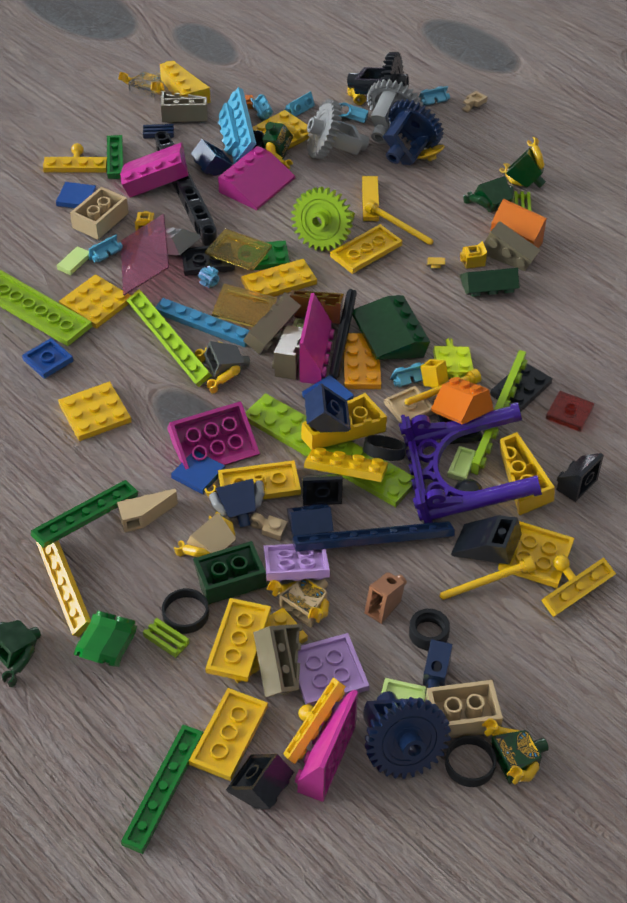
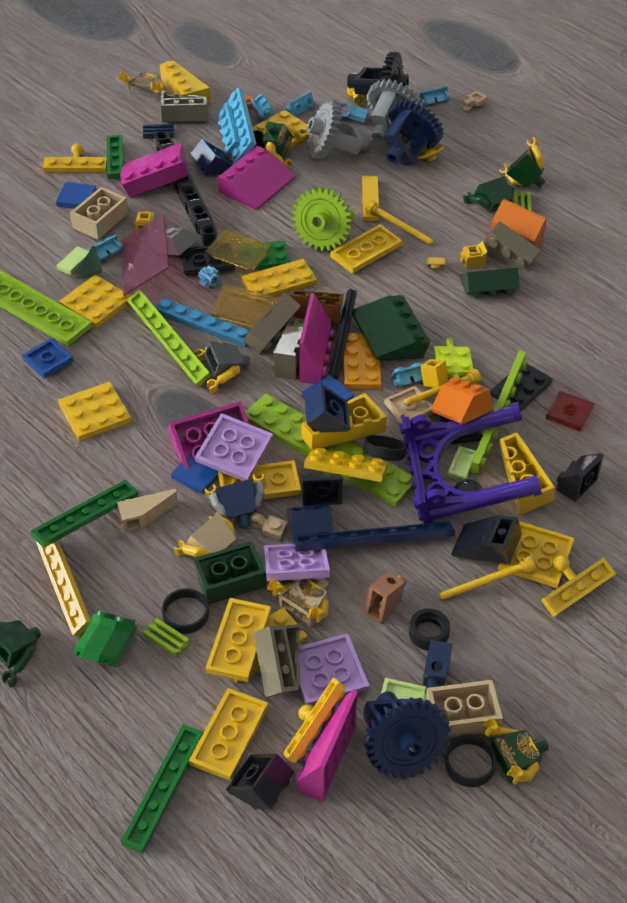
(90, 265): none -> clear green slope
(234, 447): none -> lavender plate

